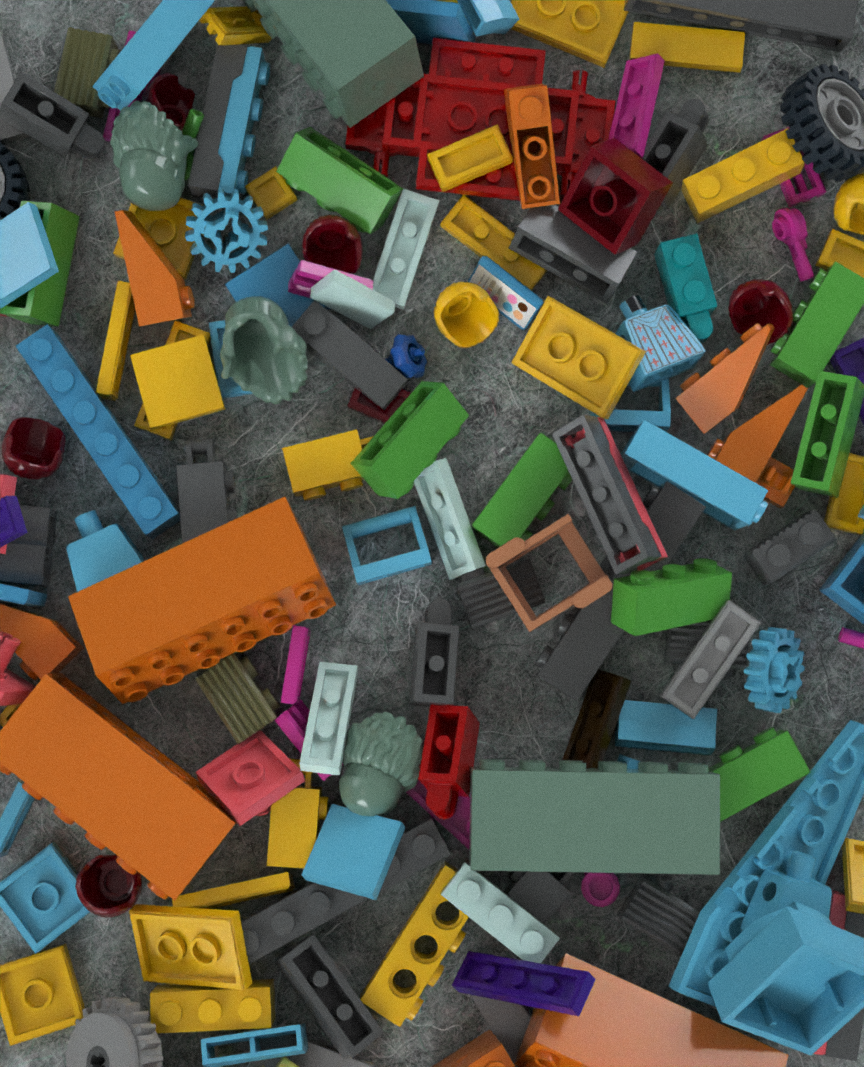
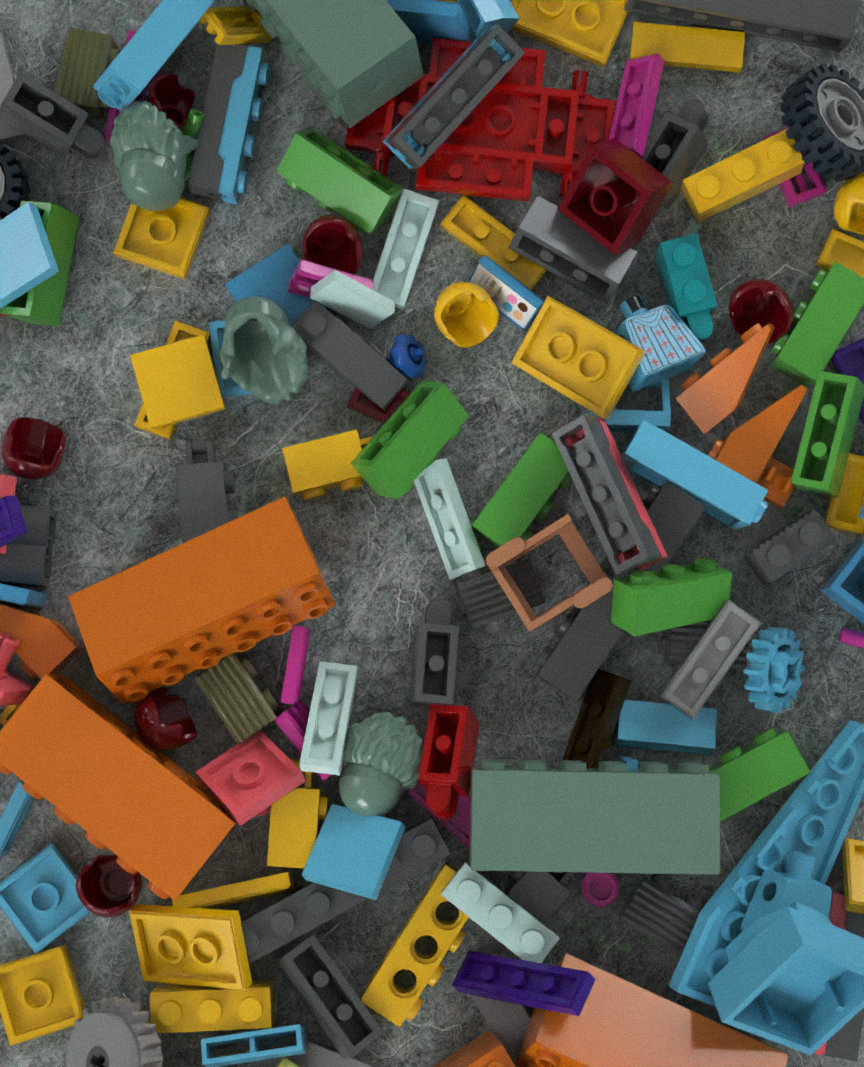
(99, 431): dark azure brick -> none
(100, 551): medium azure torso -> none
(116, 343): yellow tile -> none
(154, 281): orange slope -> none
(164, 720): none -> dark red hair
(212, 226): medium azure gear -> none
(271, 193): yellow tile -> none
(392, 565): medium azure tile -> none
(453, 97): none -> dark grey piece
(470, 158): yellow tile -> none
(532, 145): orange slope -> none
(790, 228): dark pink plate -> none

